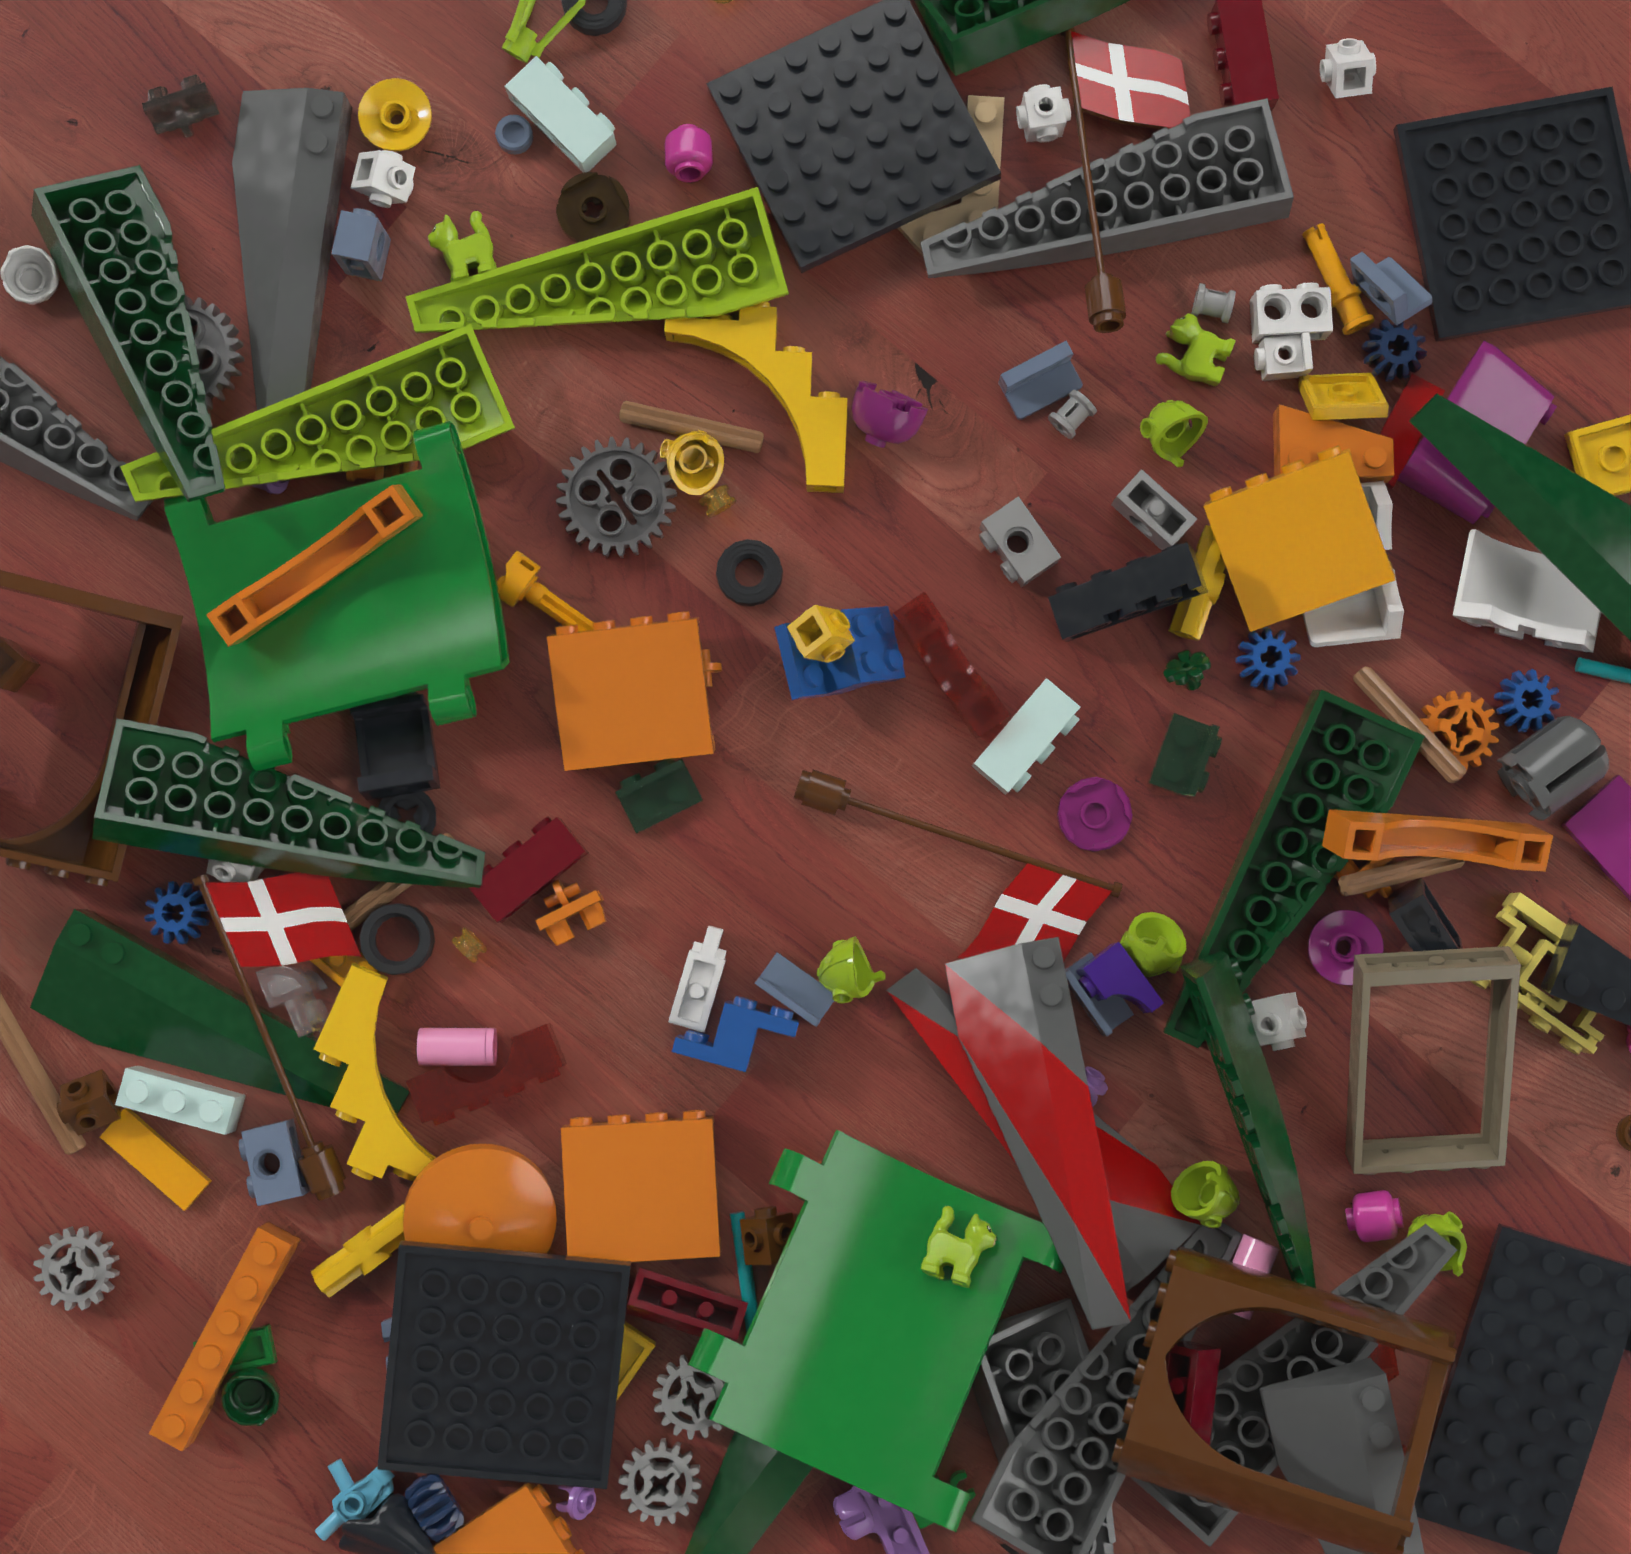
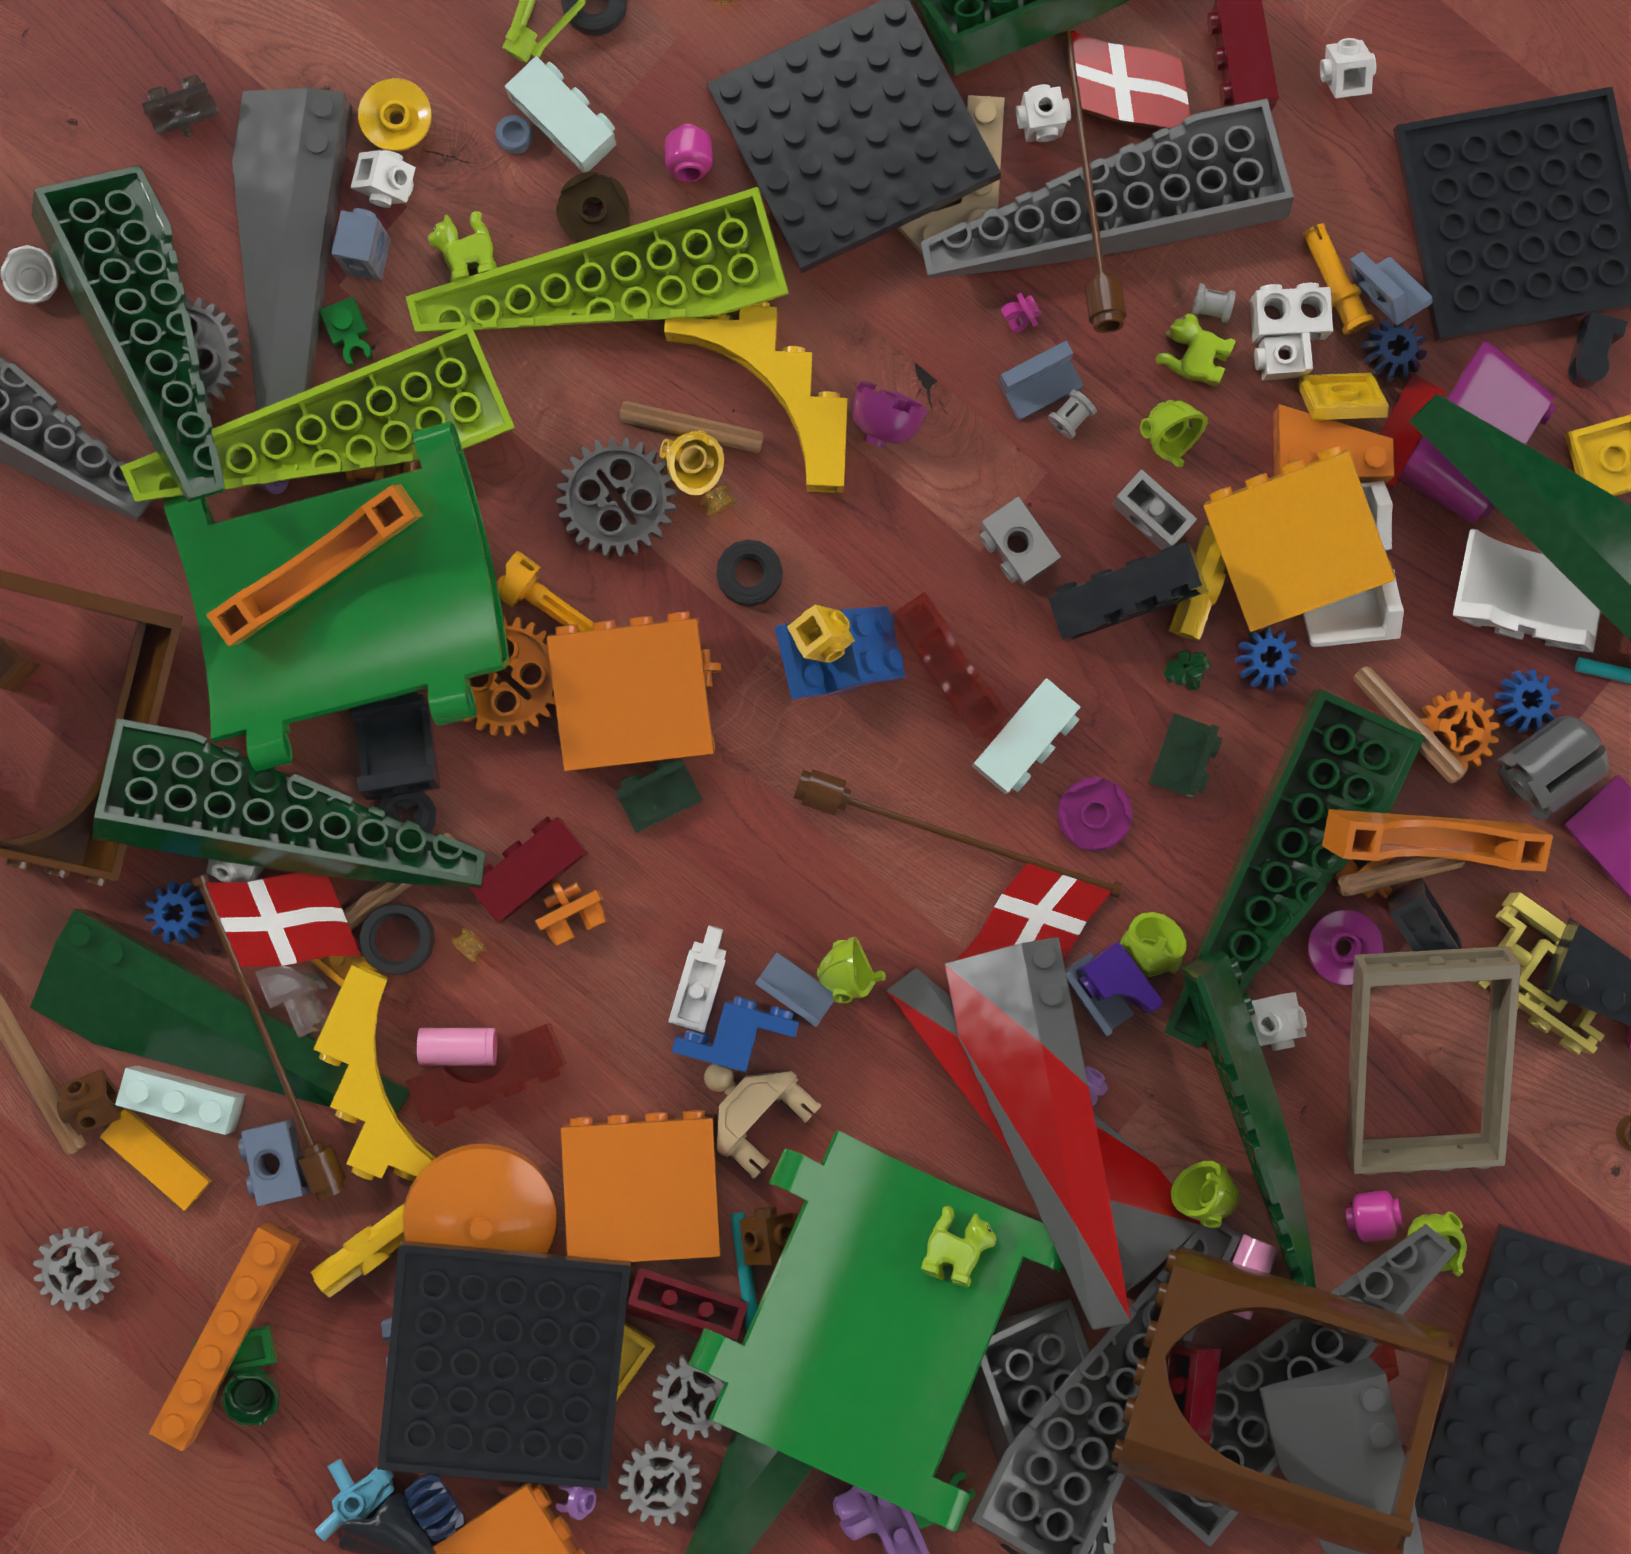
(346, 327): none -> green plate
(528, 652): none -> orange gear
(747, 1103): none -> tan connector
(1024, 310): none -> dark pink plate
(1590, 352): none -> black leg

